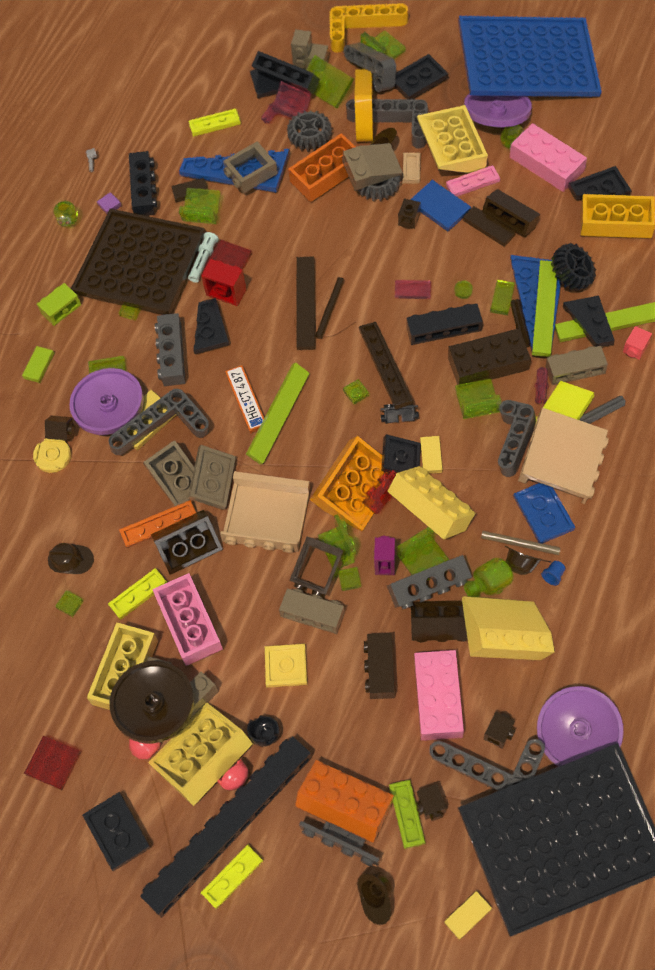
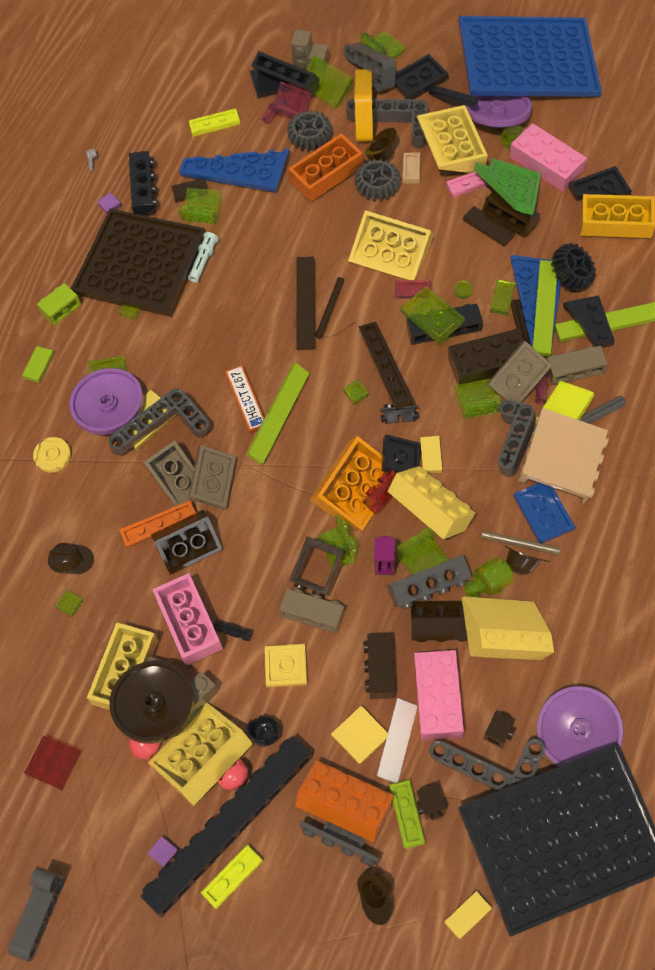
(36, 914): none -> dark grey beam
(59, 427): dark brown brick -> none
(65, 213): clear neon green head -> none
(116, 831): black plate -> none
(136, 594): neon yellow tile -> none
(162, 852): none -> medium lavender tile
(170, 325): dark grey brick -> none
(210, 328): black wing -> none
(224, 282): red brick -> none
(231, 254): clear red tile -> none
(233, 630): none -> black axle
(255, 178): dark tan window -> none
(266, 512): tan panel -> none
(349, 579): clear neon green tile -> none
(360, 735): none -> light yellow tile
(363, 17): yellow beam -> none
(370, 164): dark tan slope -> none
(390, 246): none -> light yellow slope
(397, 740): none -> white sticker
(409, 213): dark brown brick -> none
(432, 314): none -> clear neon green tile
(441, 205): blue tile -> none
(453, 95): none -> black axle
(513, 183): none -> bright green wing
(519, 373): none -> dark tan plate
(553, 573): blue piece -> none
(637, 342): coral brick -> none

